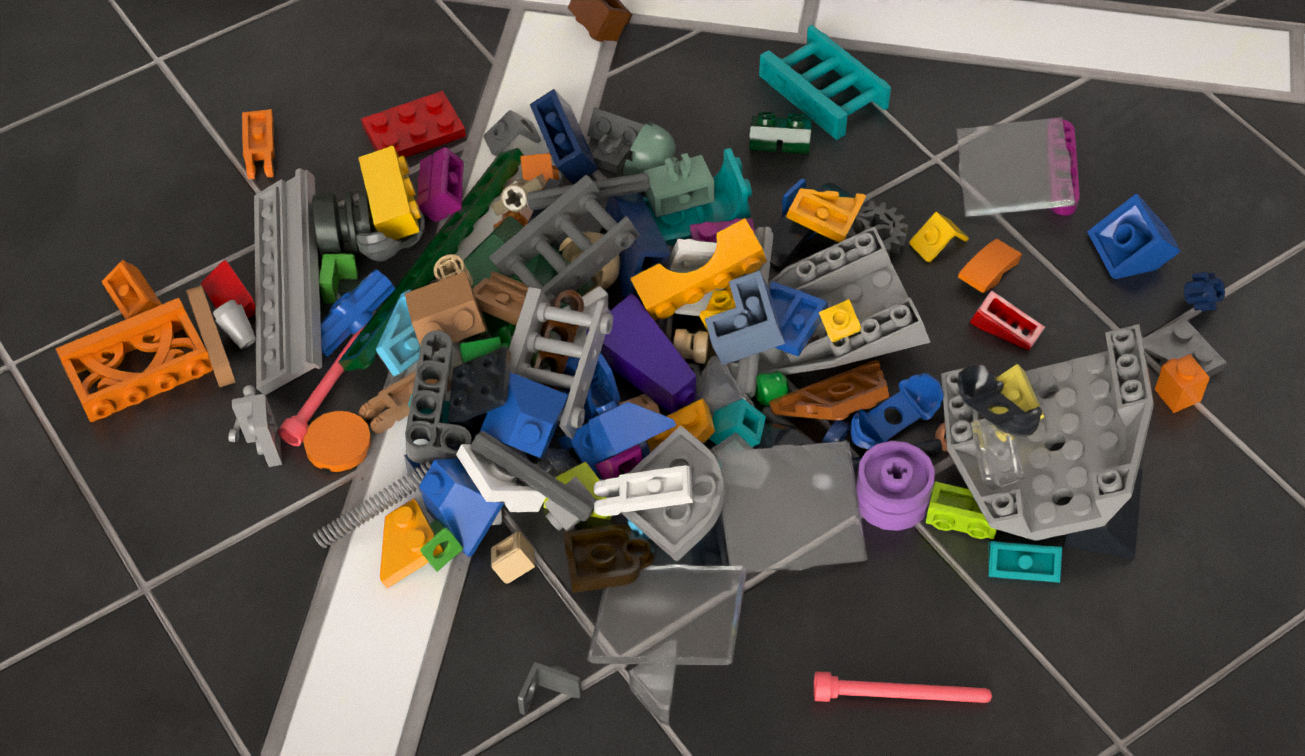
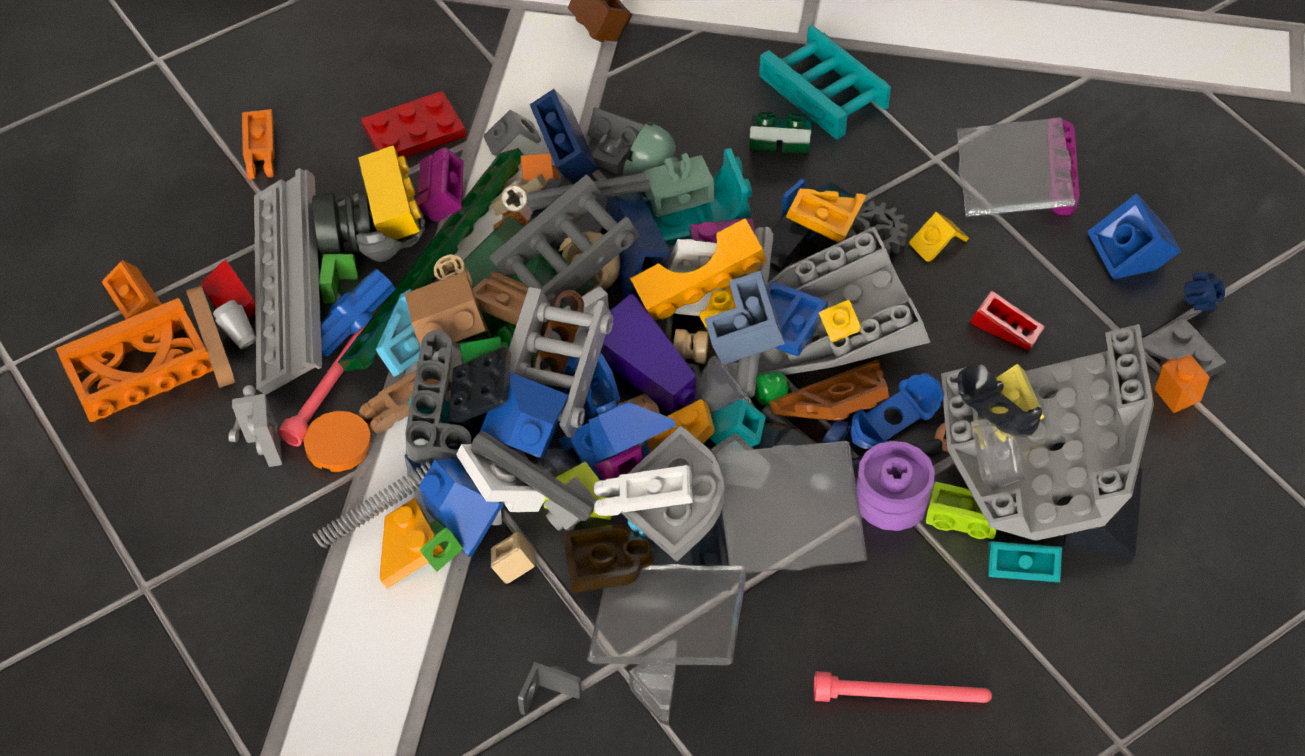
(989, 264): orange slope -> none

